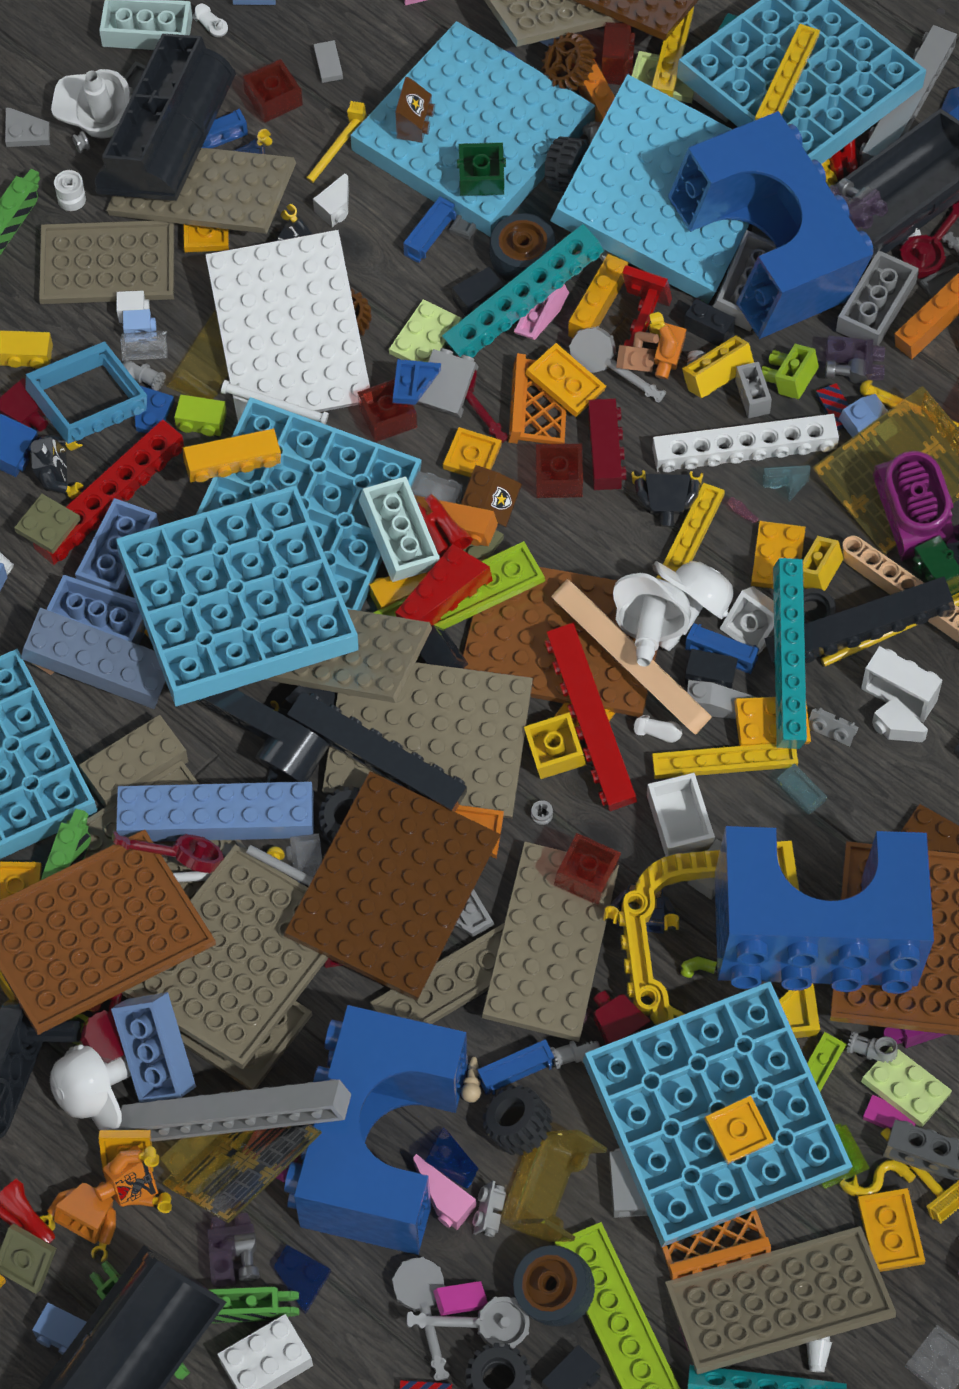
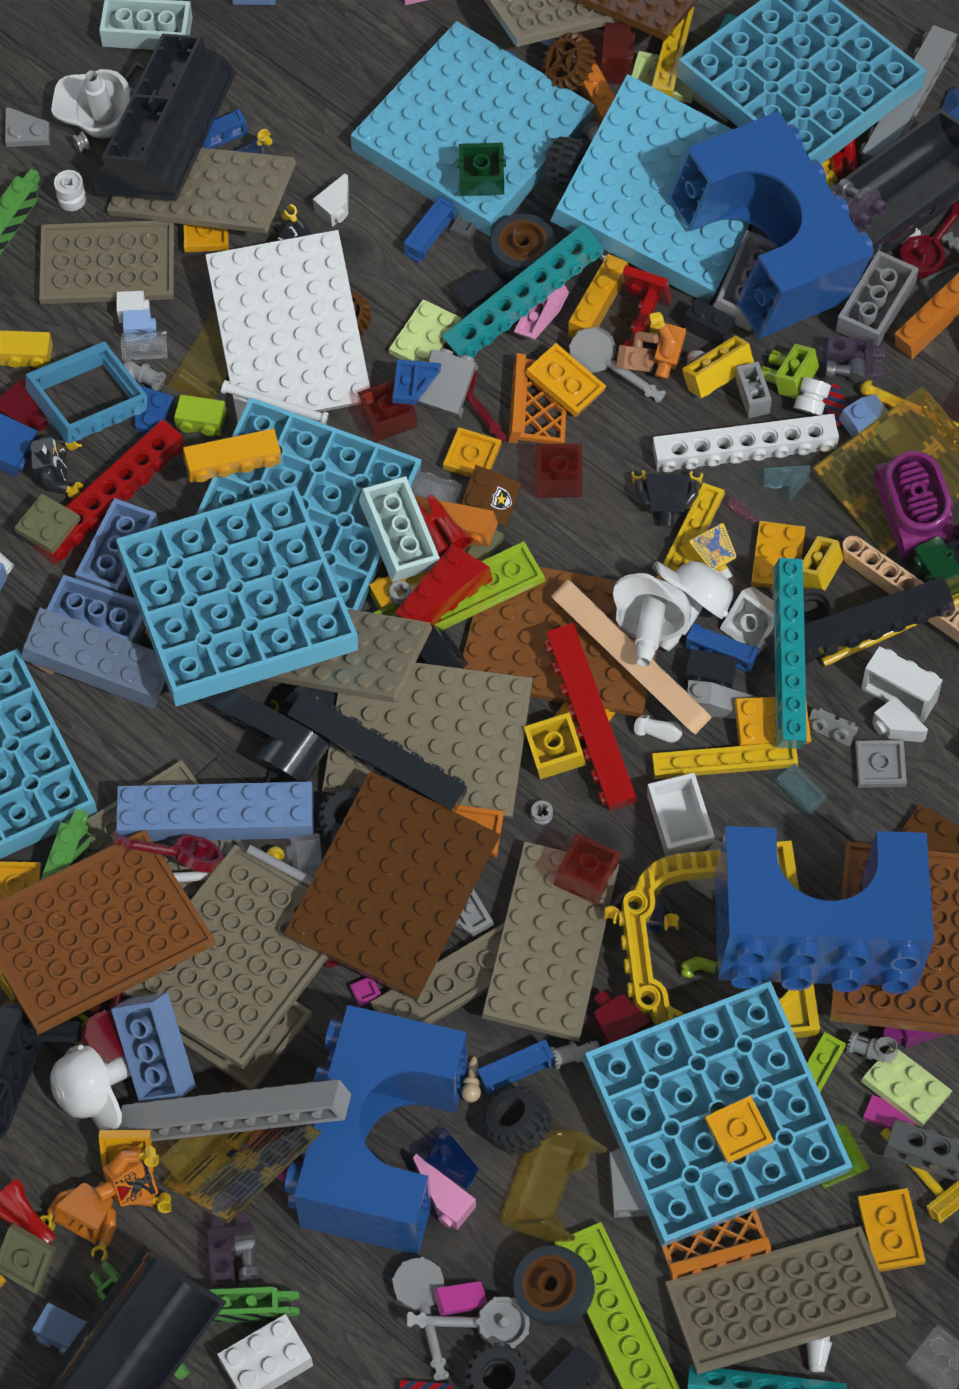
(133, 760): dark tan brick -> none
(214, 25): white piece -> none
(272, 90): clear red brick -> none
(301, 1275): clear blue wing -> none
(328, 61): light grey tile -> none
(356, 116): yellow piece -> none
(365, 991): none -> dark pink tile
(395, 587): none -> light grey bush
(413, 112): reddish brown slope -> none
(490, 1198): light grey hinge -> none
(605, 444): dark red brick -> none
(712, 549): none -> torso
(789, 71): yellow plate -> none
(812, 395): none -> white wheel
(853, 1188): yellow animal -> none
(880, 763): none -> light grey tile

